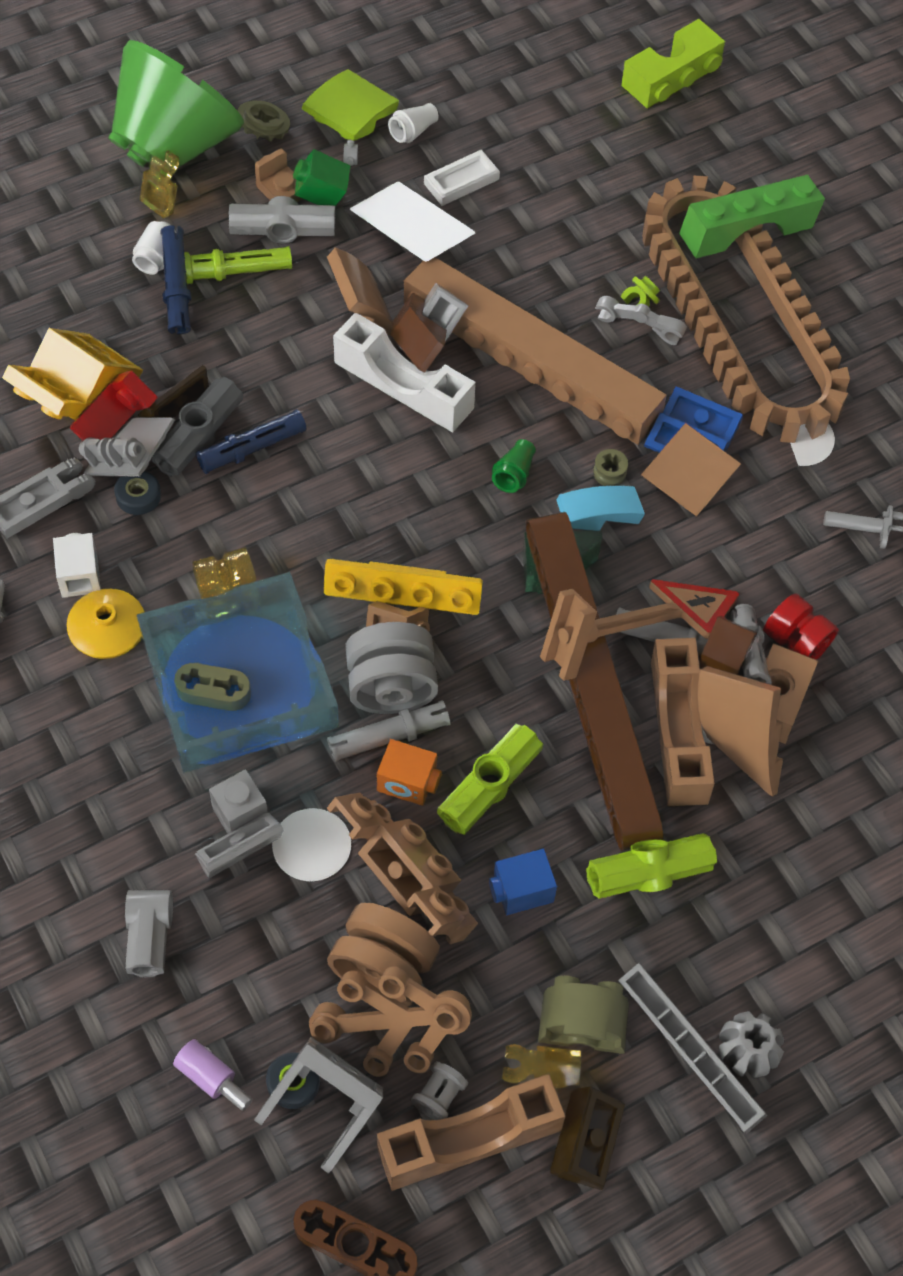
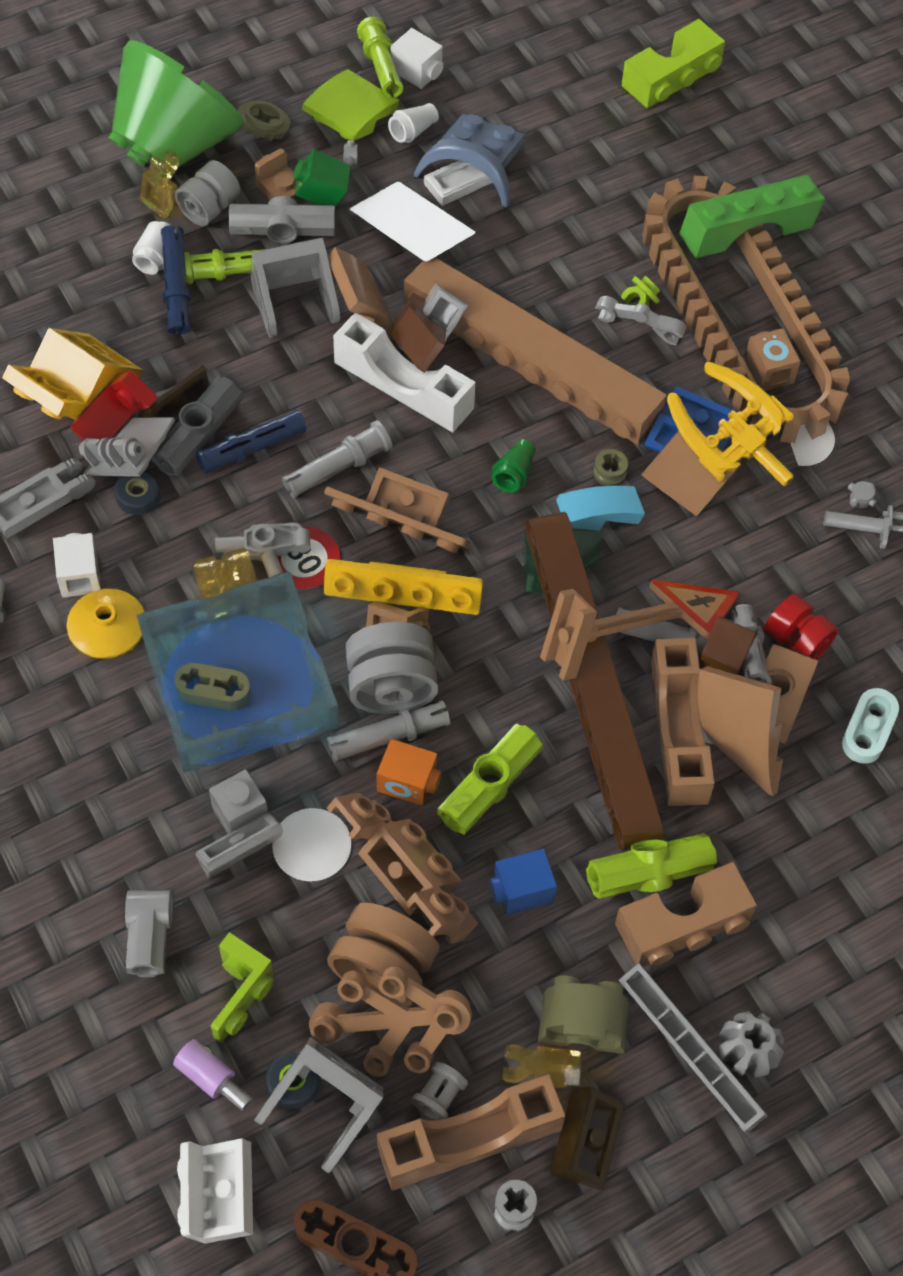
(207, 193): none -> light grey wheel
(215, 1190): none -> white bracket
(241, 962): none -> lime bracket
(268, 542): none -> light grey piece
(292, 266): none -> light grey hose
(309, 567): none -> sticker
(351, 452): none -> light grey pin
(378, 49): none -> lime pin
(404, 502): none -> medium nougat bracket
(417, 58): none -> white brick
(481, 145): none -> sand blue piece
(515, 1191): none -> light grey bush
(656, 933): none -> medium nougat arch
(747, 439): none -> yellow bar
(772, 359): none -> medium nougat brick
(862, 494): none -> light grey piece
(870, 728): none -> light aqua plate

